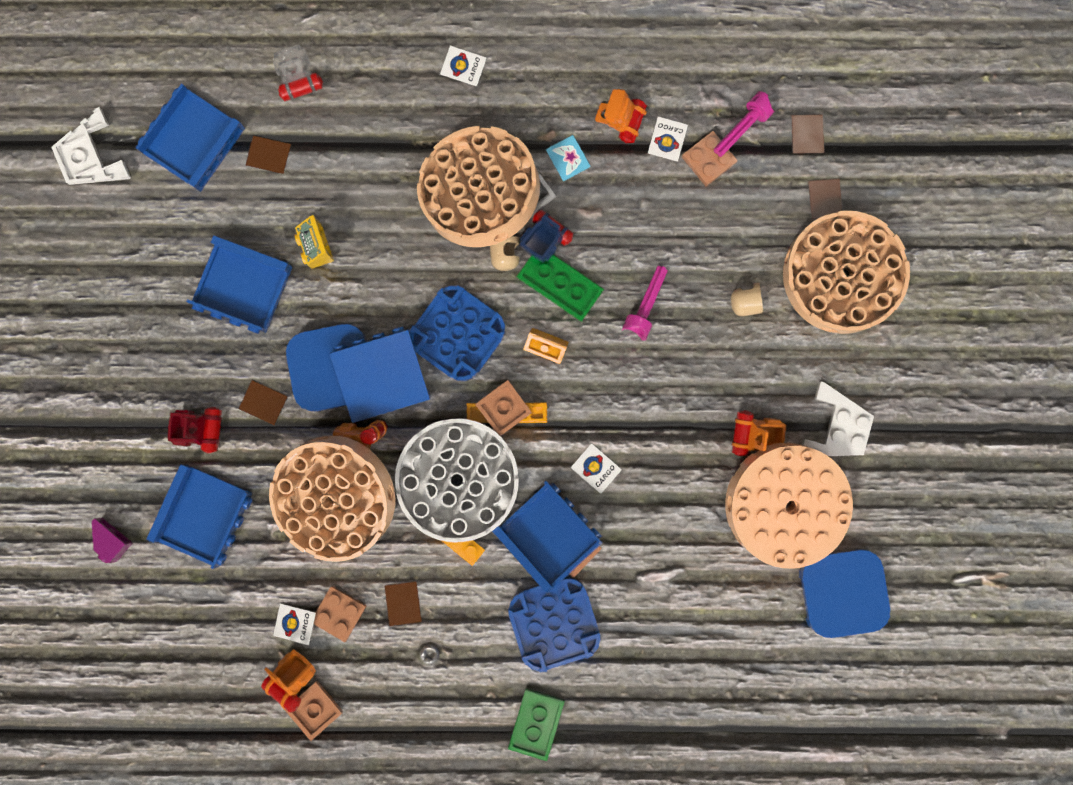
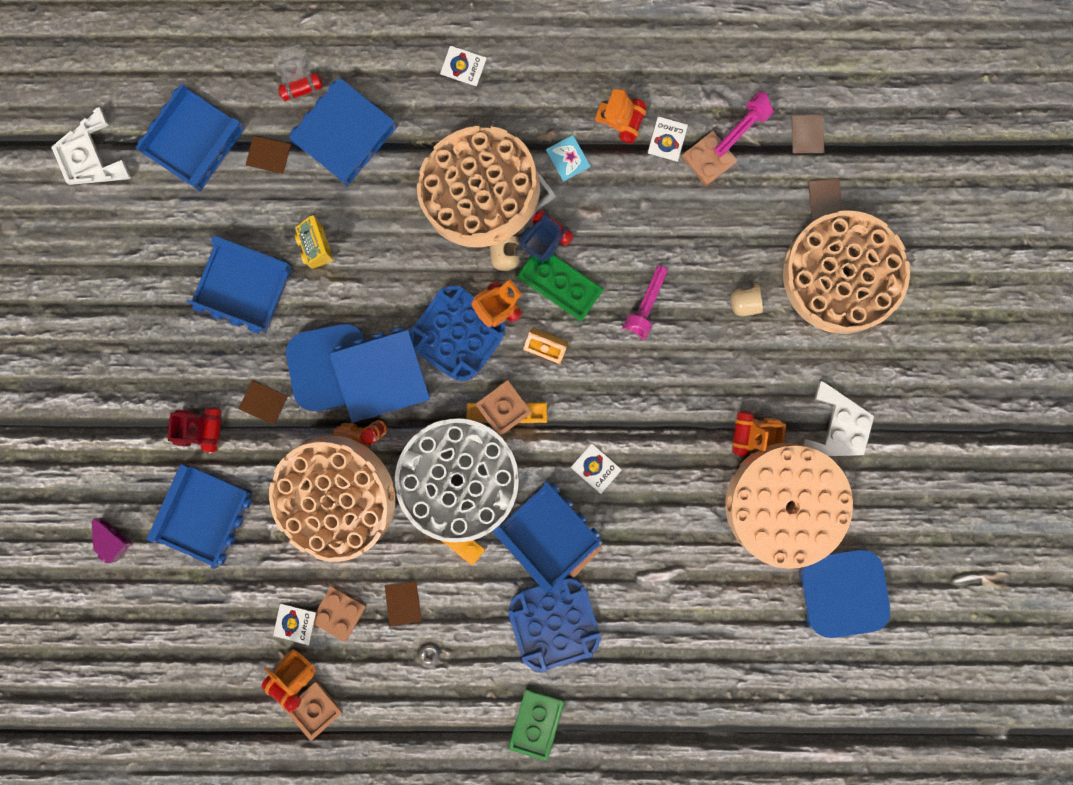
(343, 131): none -> blue panel
(496, 305): none -> orange piece

